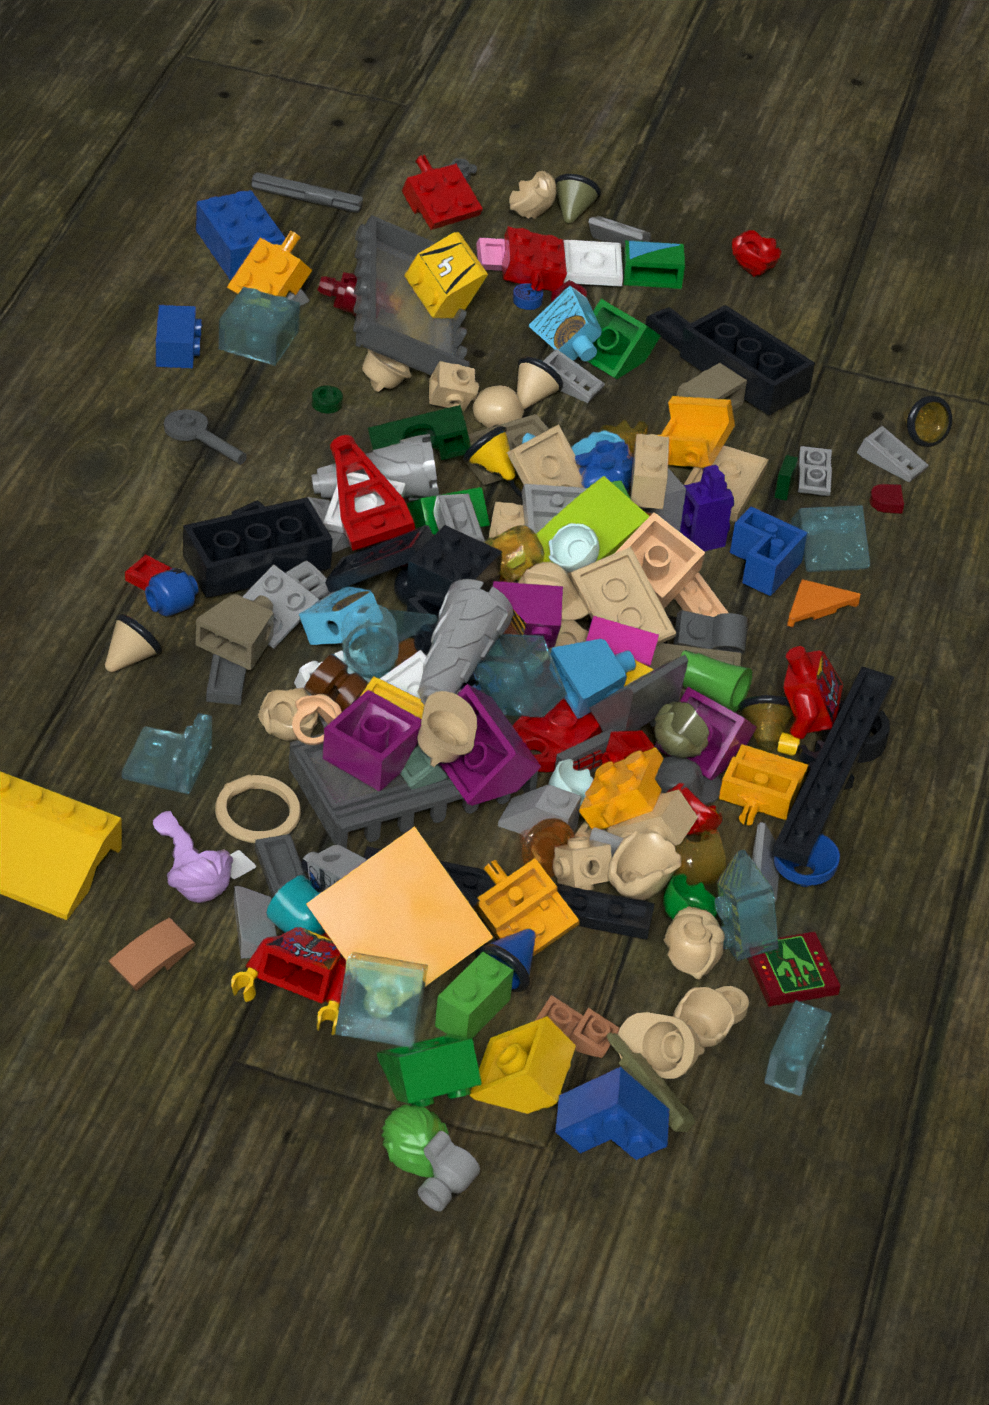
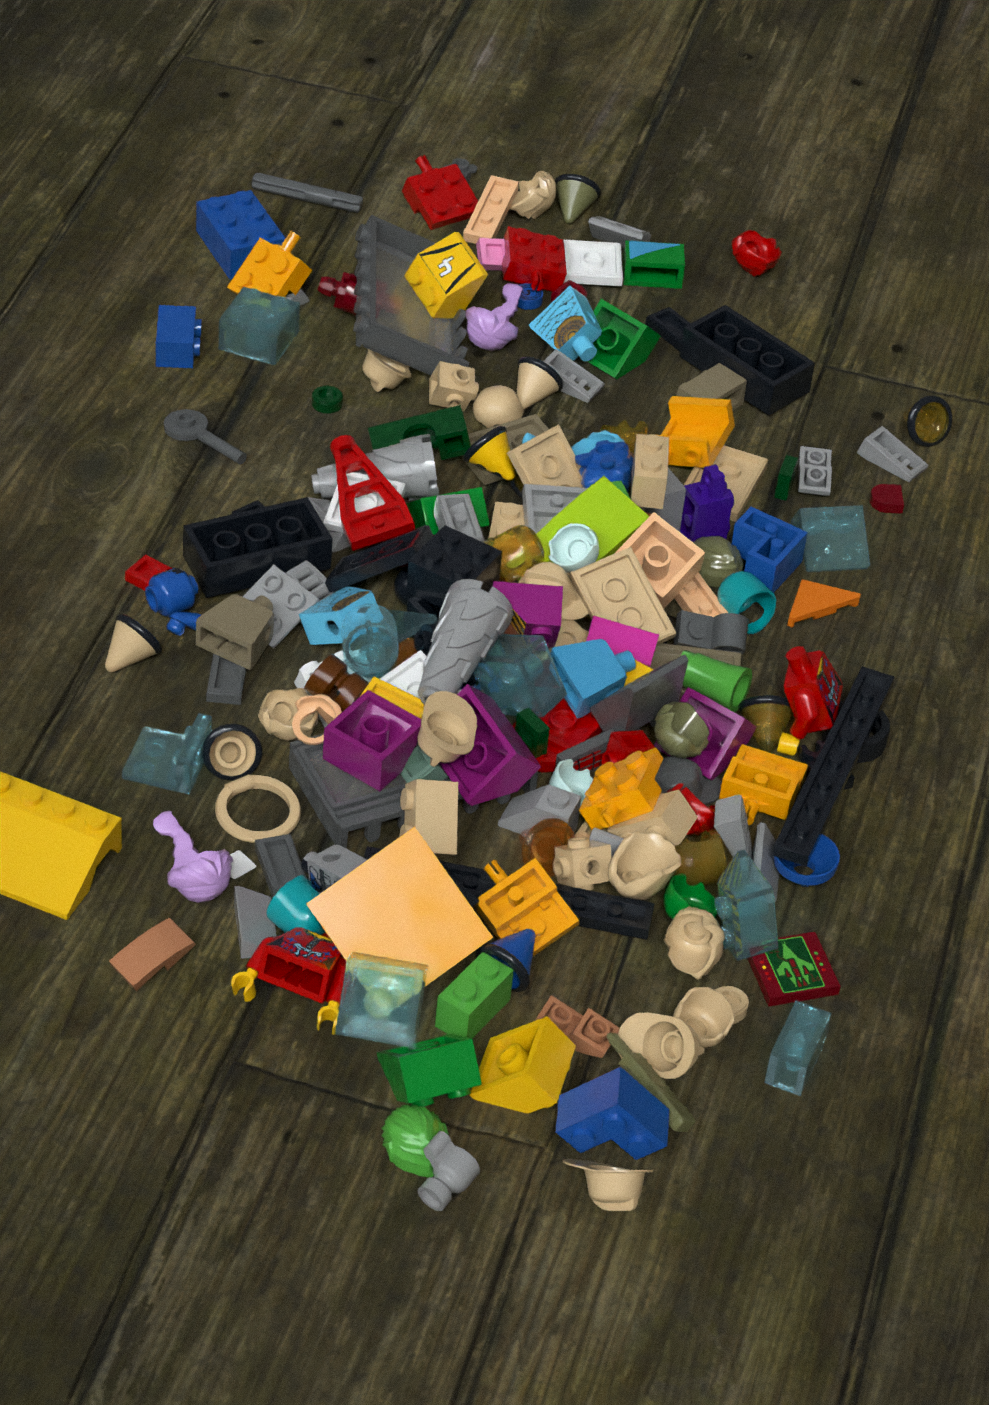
(180, 620): none -> blue arm
(232, 751): none -> tan hat
(433, 812): none -> tan brick
(491, 209): none -> light nougat plate
(492, 328): none -> lavender hair
(532, 731): none -> dark green tile
(611, 1186): none -> tan piece
(719, 560): none -> olive hair
(733, 824): none -> light grey slope
(743, 589): none -> teal helmet

